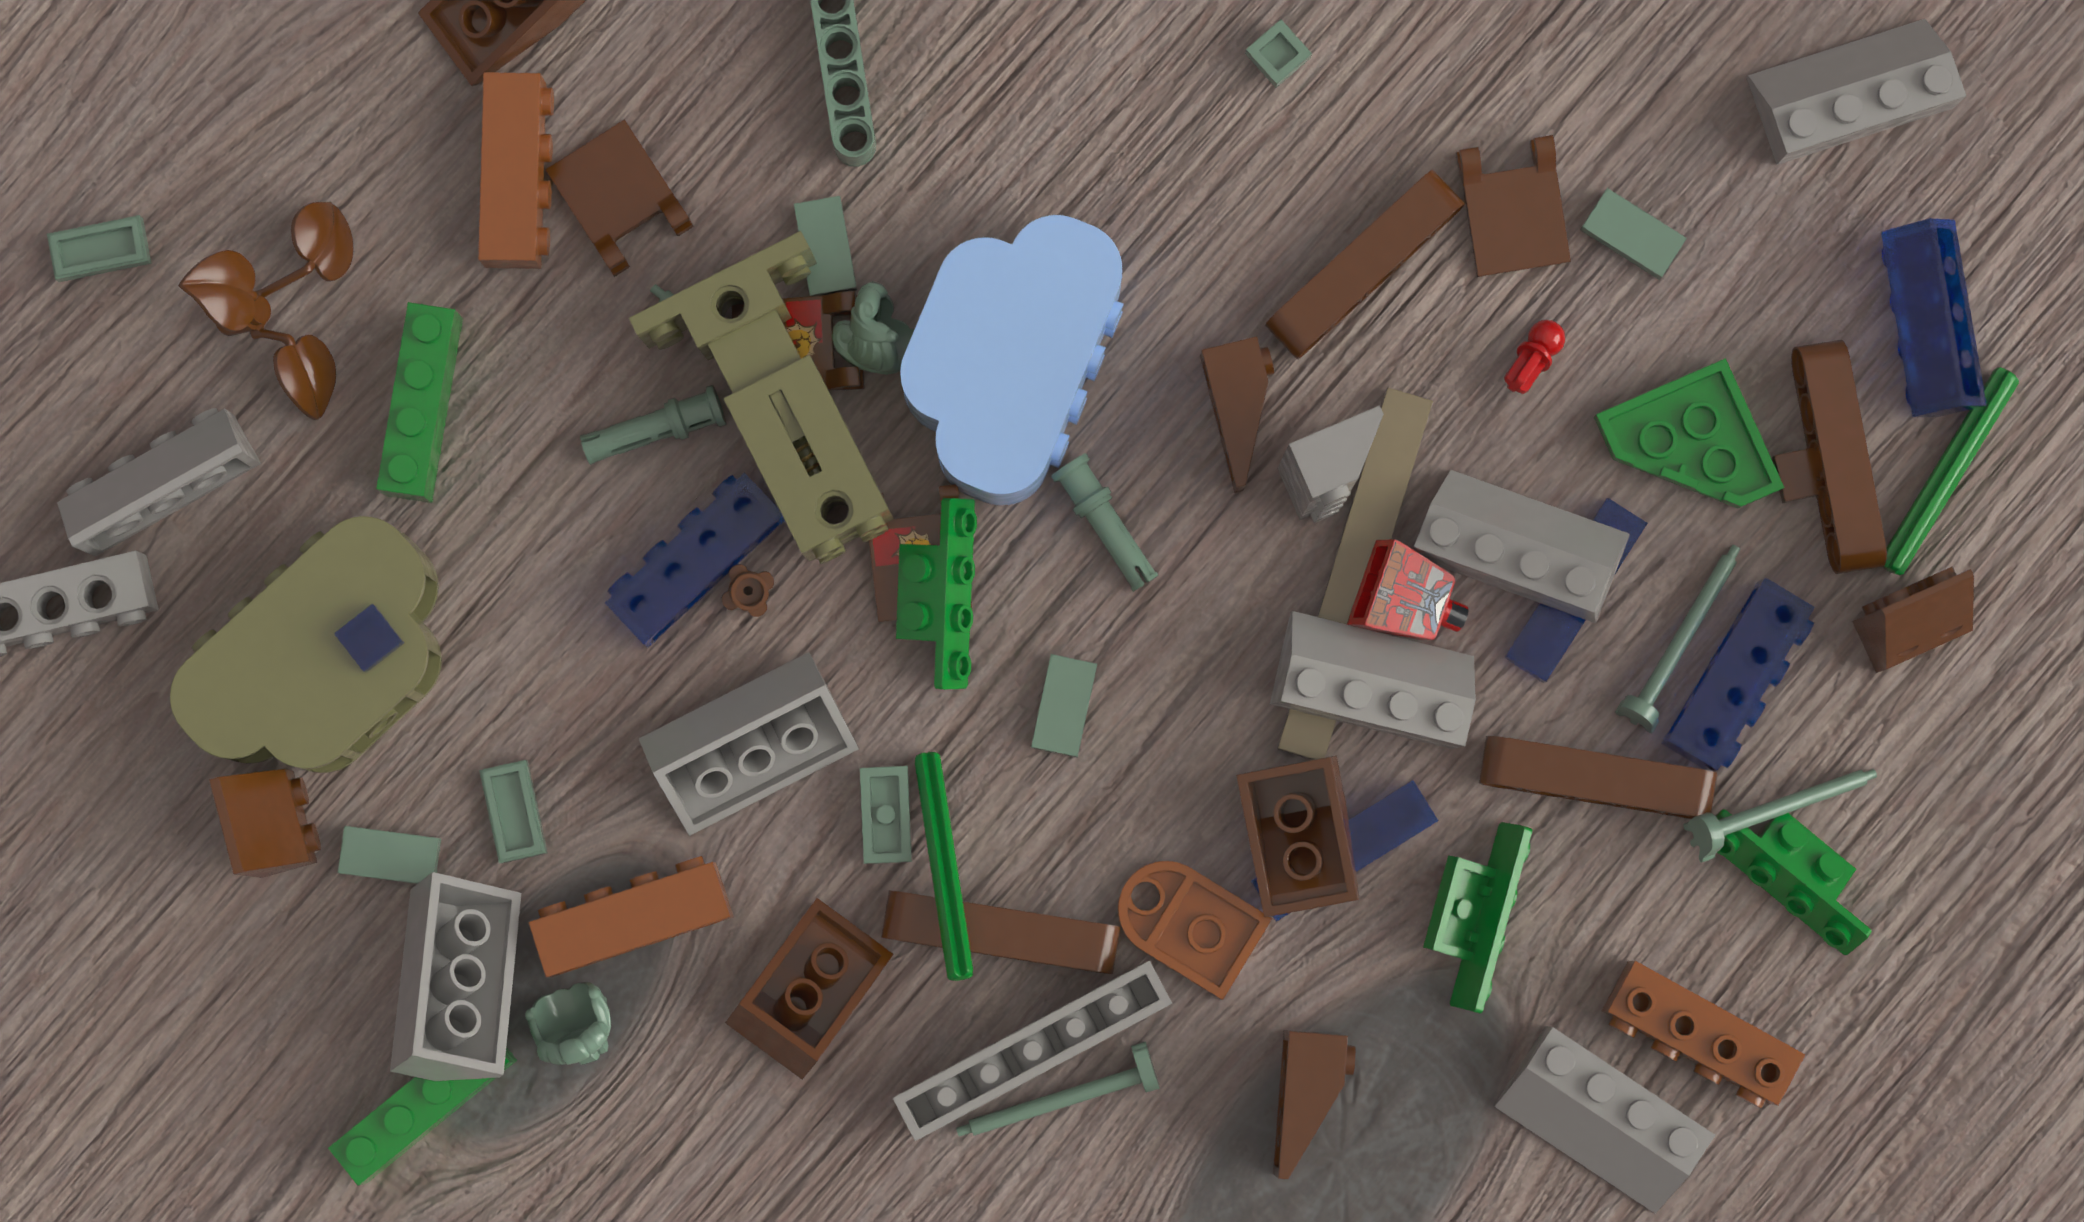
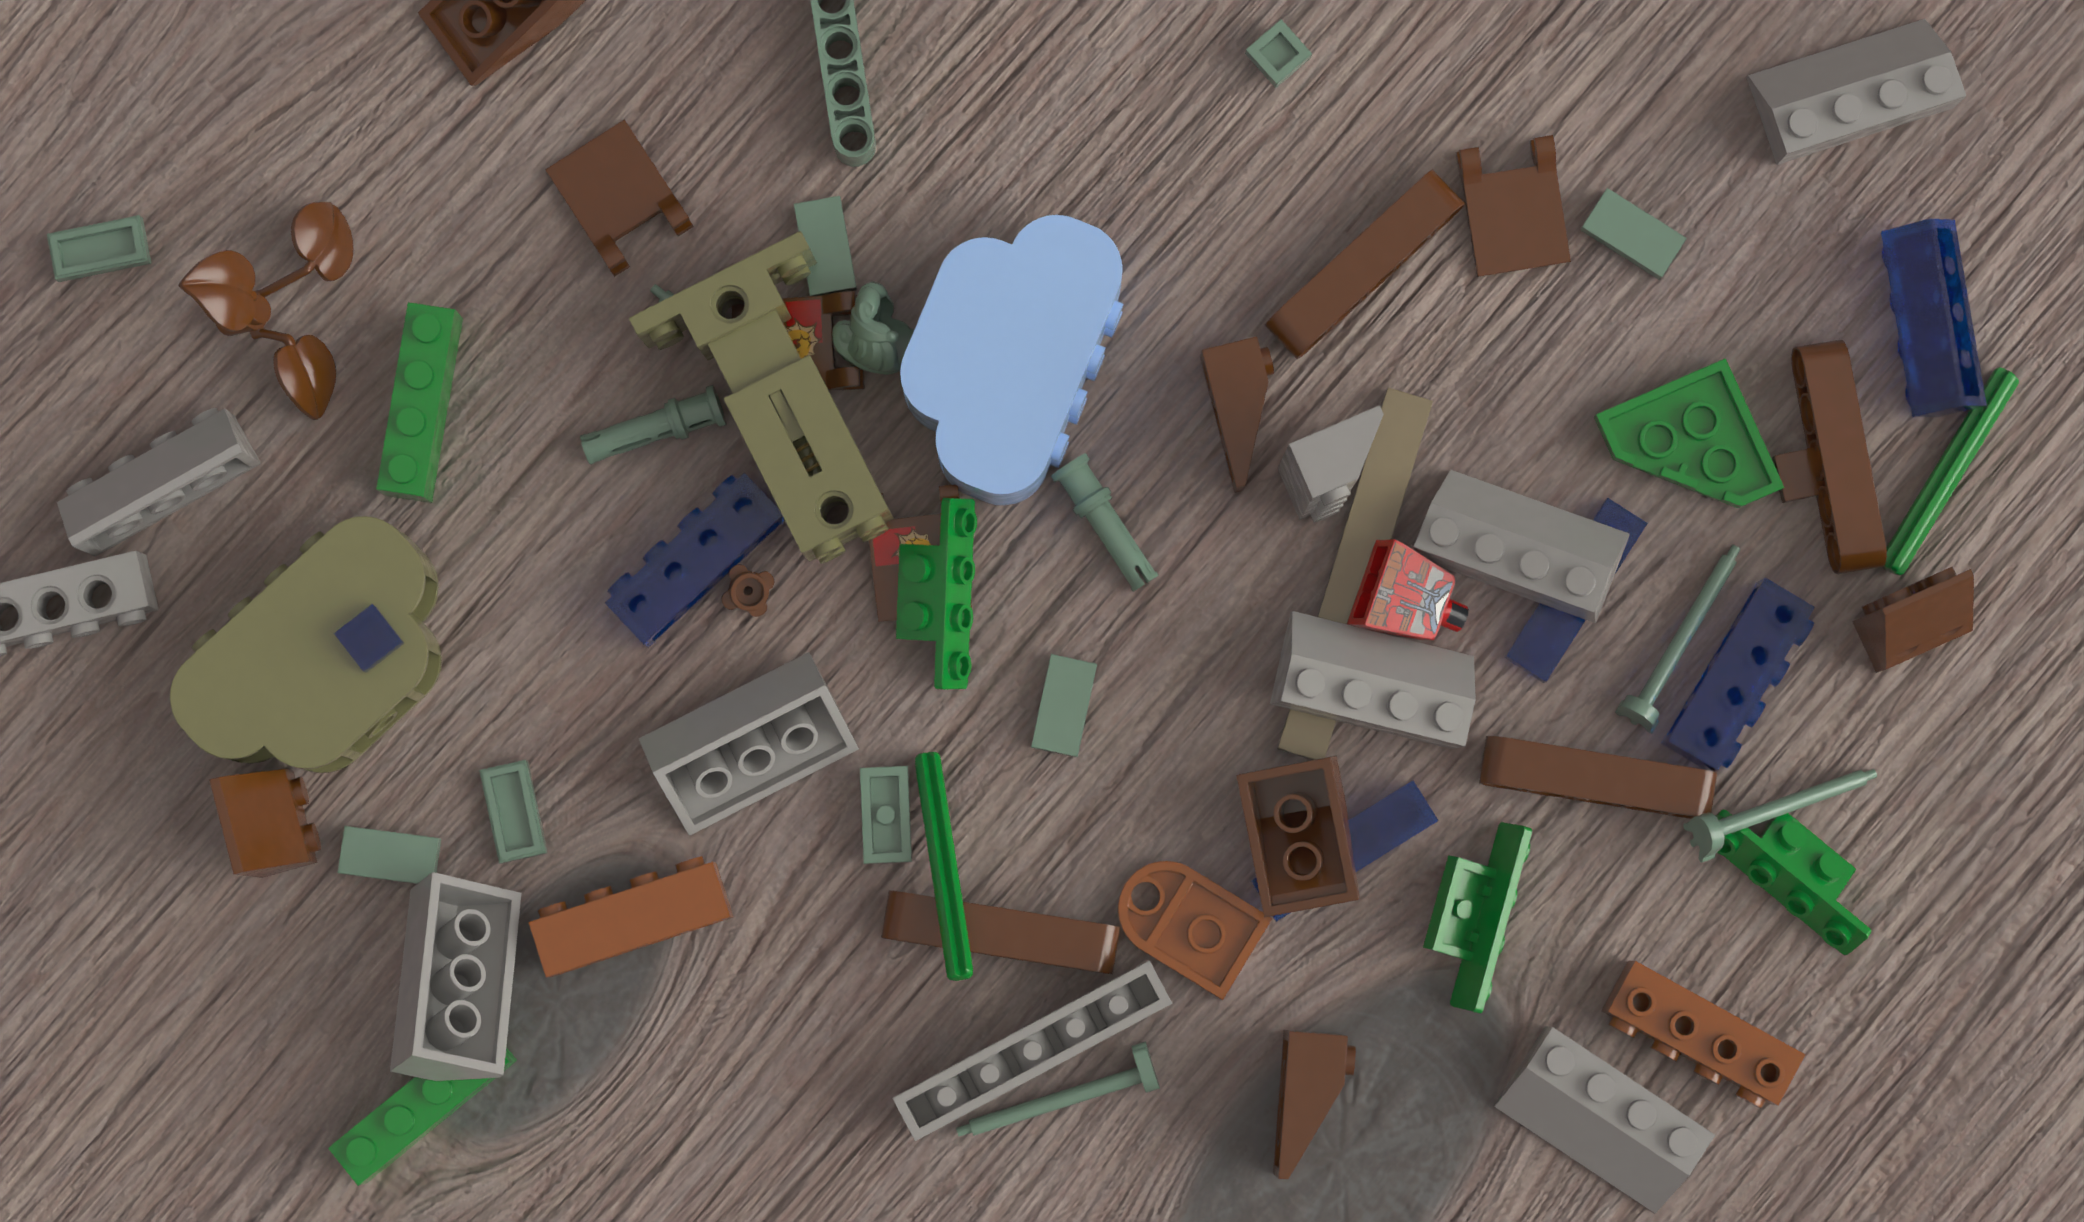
(513, 170): dark orange brick -> none
(570, 1025): sand green hair -> none
(809, 988): reddish brown slope -> none
(1544, 341): red axle -> none

